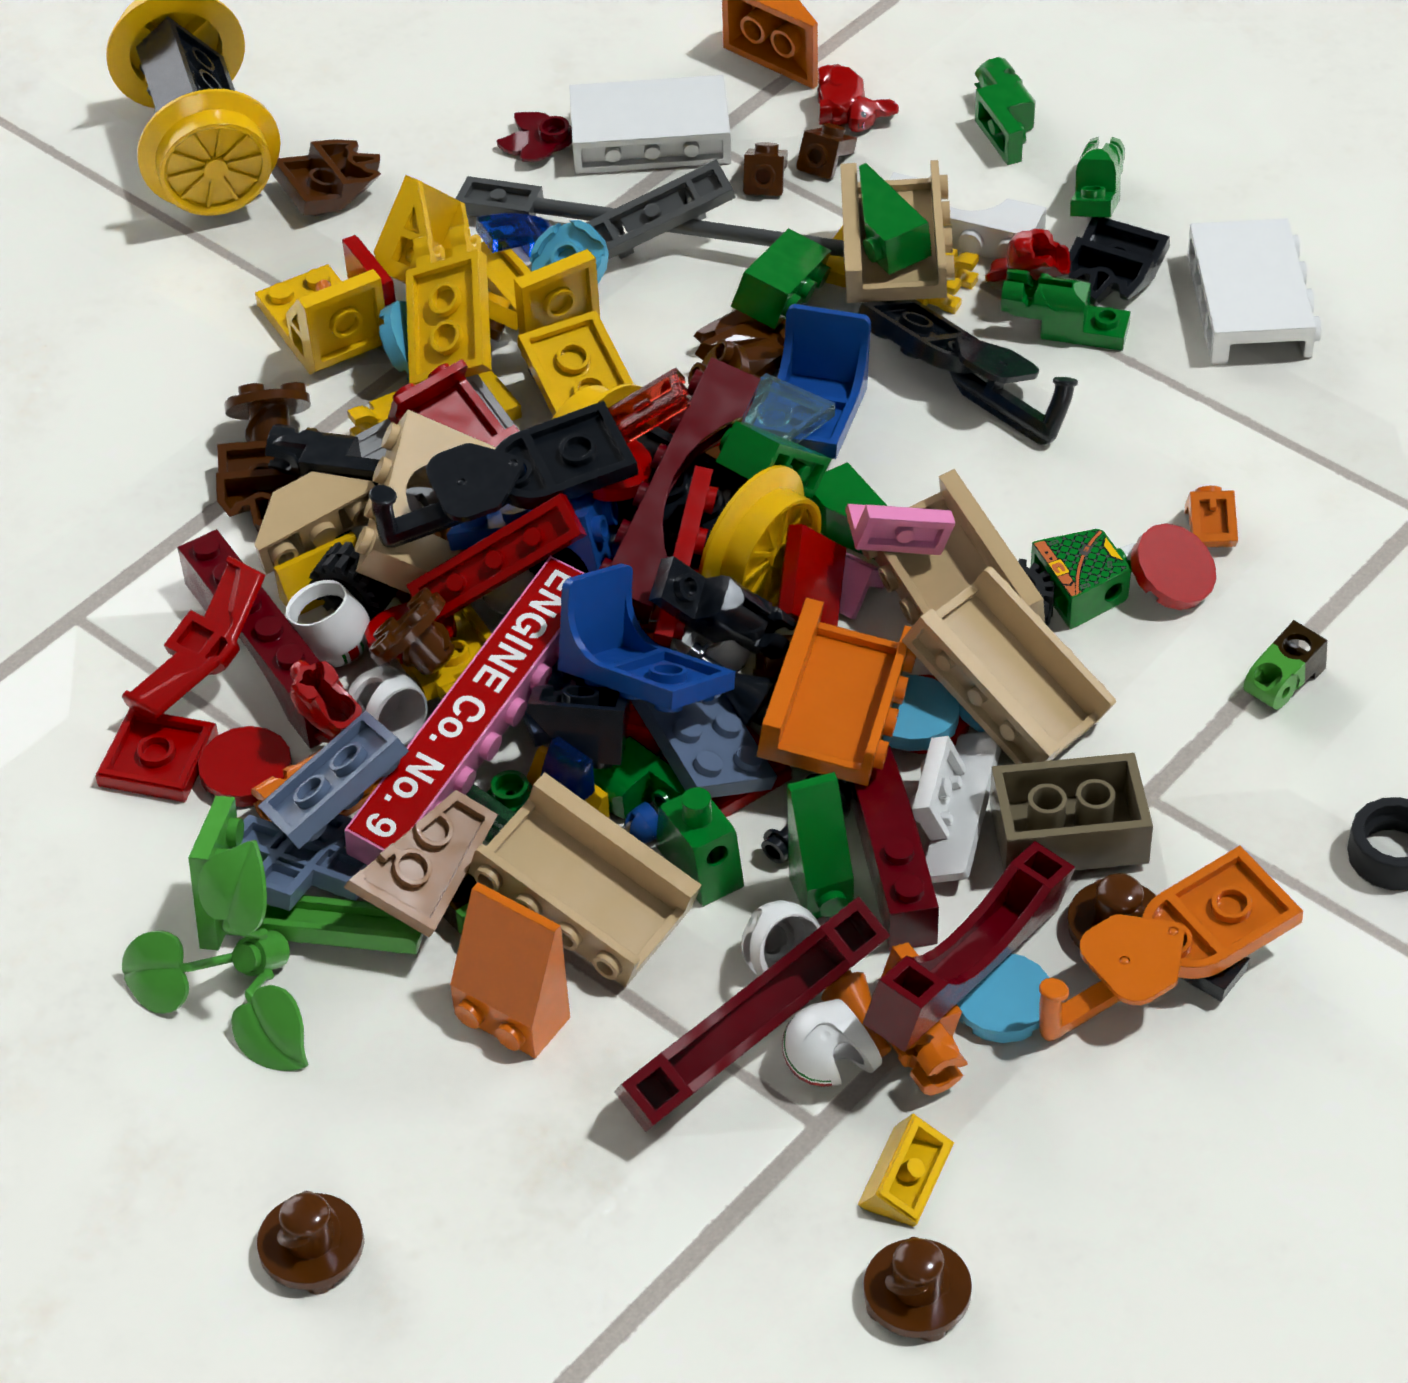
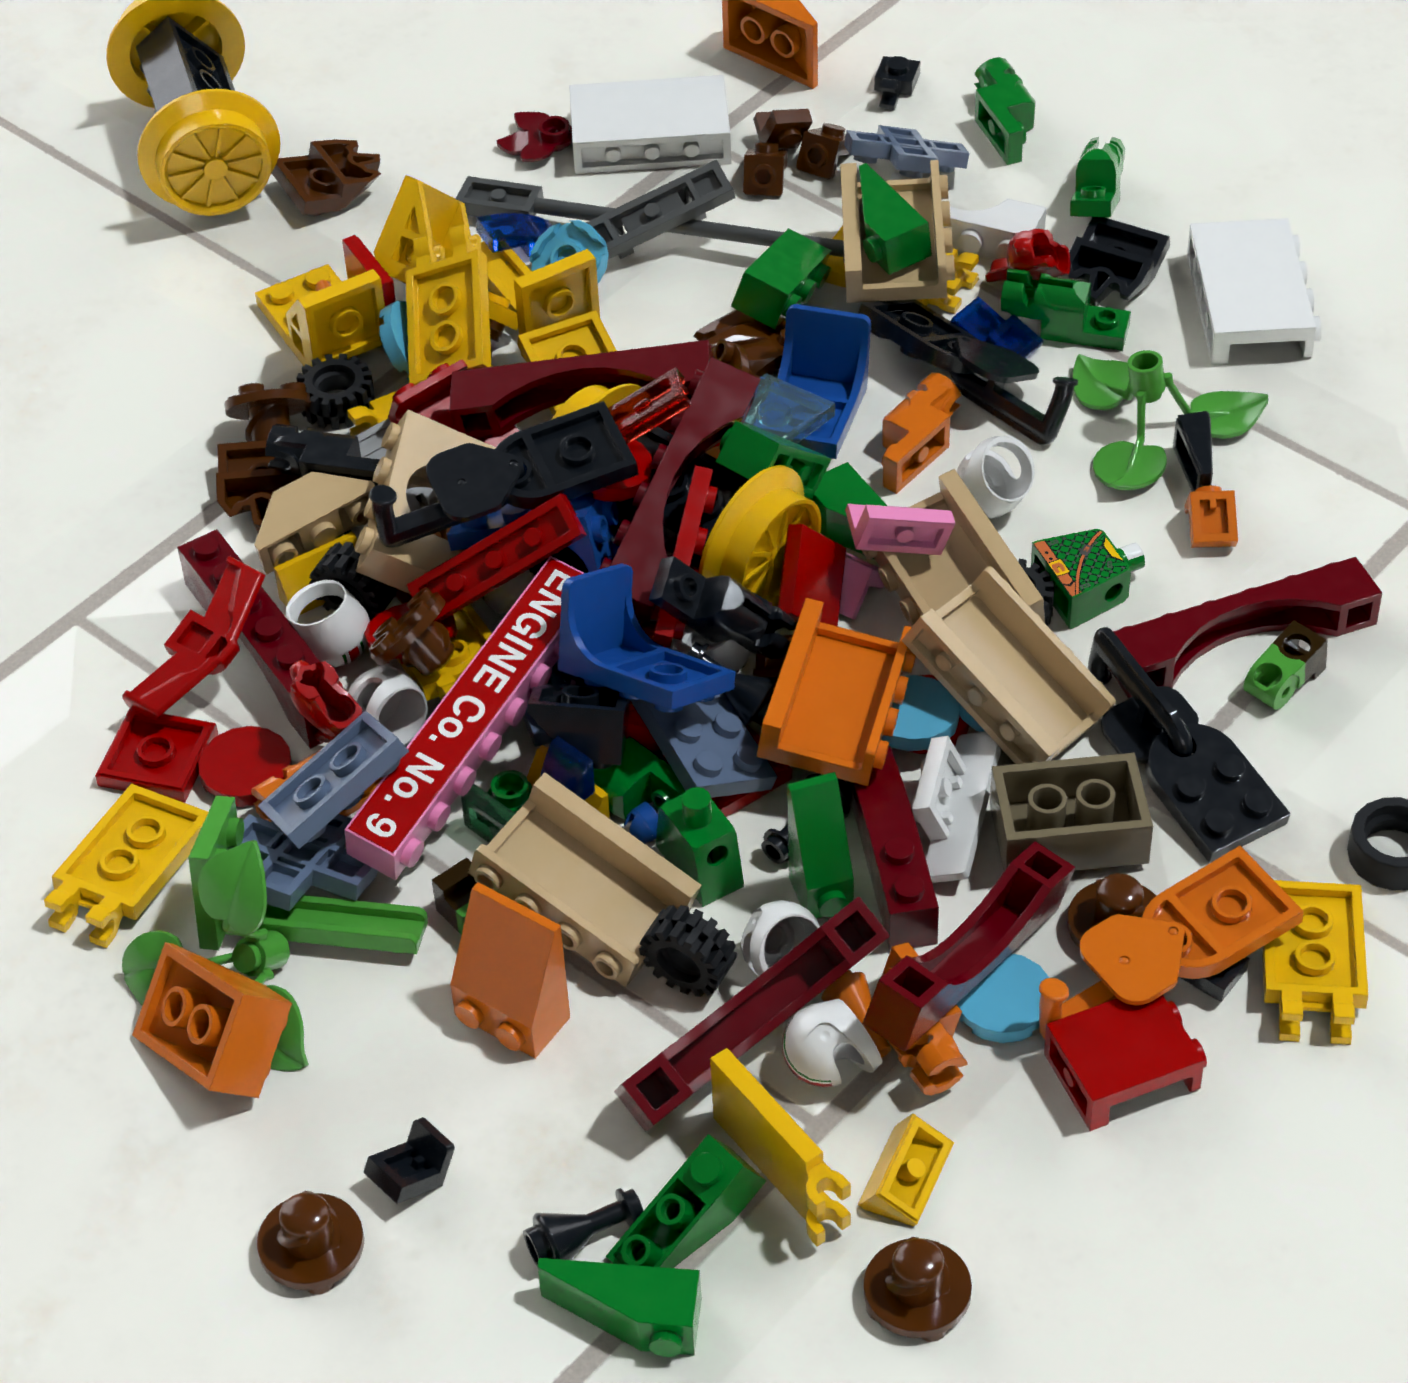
(124, 862): none -> yellow tile
(212, 1022): none -> orange slope
(336, 375): none -> black tyre
(414, 1165): none -> black bracket
(427, 864): medium nougat wing -> none
(499, 397): none -> dark red arch
(566, 1234): none -> black piece
(635, 1303): none -> green slope
(688, 950): none -> black tyre
(690, 1208): none -> green slope
(777, 1145): none -> yellow tile
(783, 126): none -> reddish brown bracket
(844, 99): red animal -> none
(896, 77): none -> black plate
(905, 150): none -> sand blue plate
(917, 430): none -> orange plate
(990, 327): none -> clear blue slope
(991, 477): none -> white helmet
(1108, 382): none -> bright green plant
(1121, 1054): none -> red panel
(1173, 566): red tile -> none
(1194, 448): none -> black slope
(1209, 792): none -> black plate
(1320, 960): none -> yellow tile
(1325, 600): none -> dark red arch

